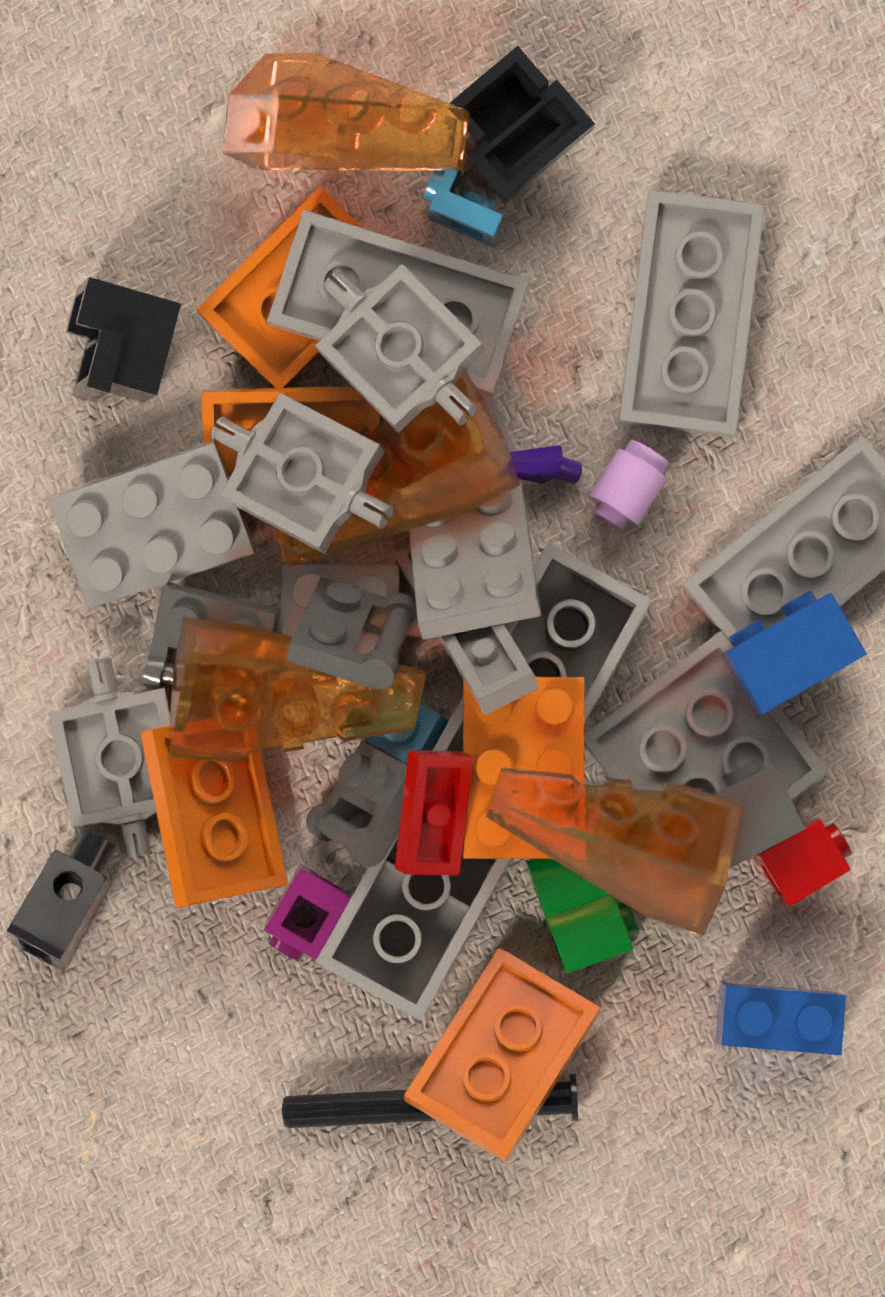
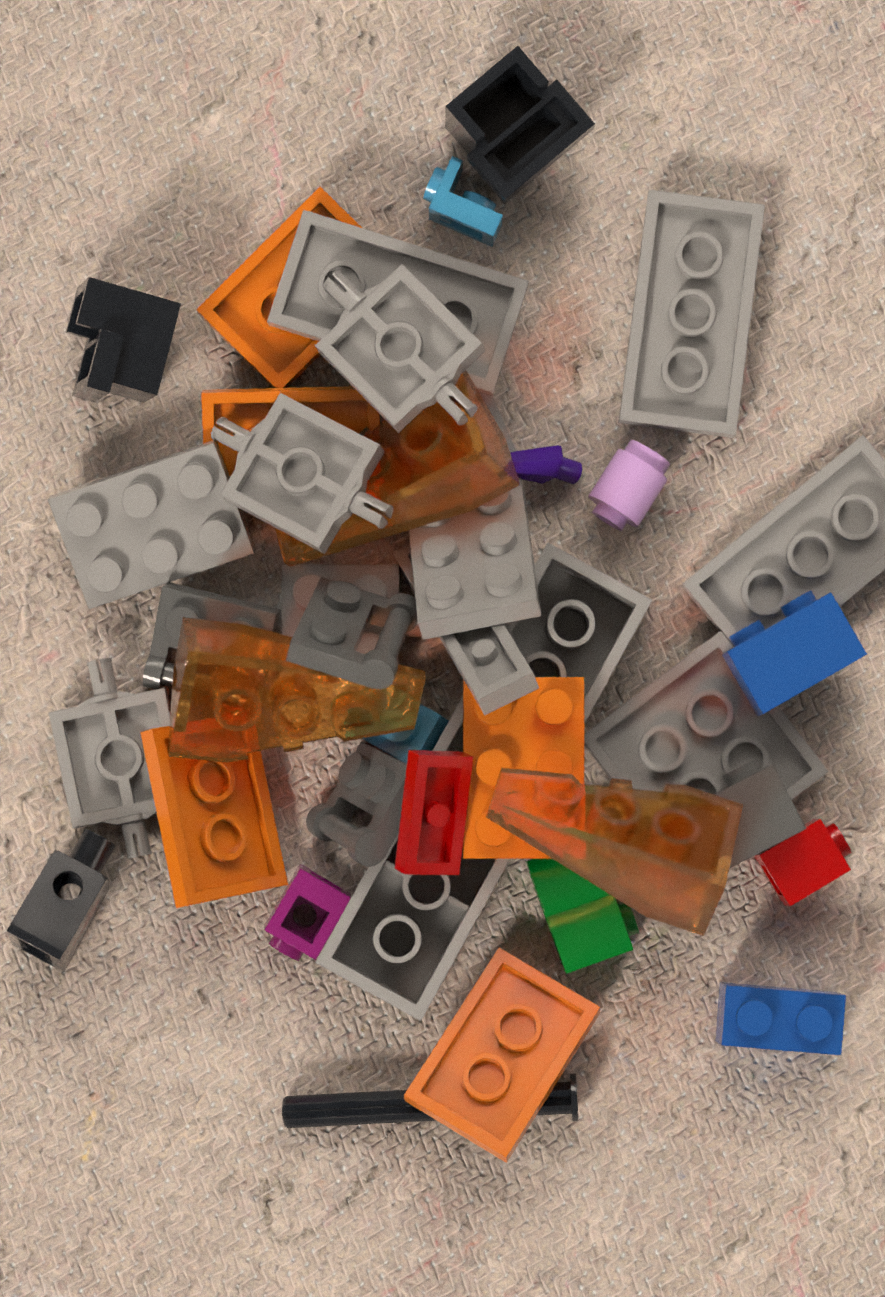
(332, 116): clear orange wedge -> none

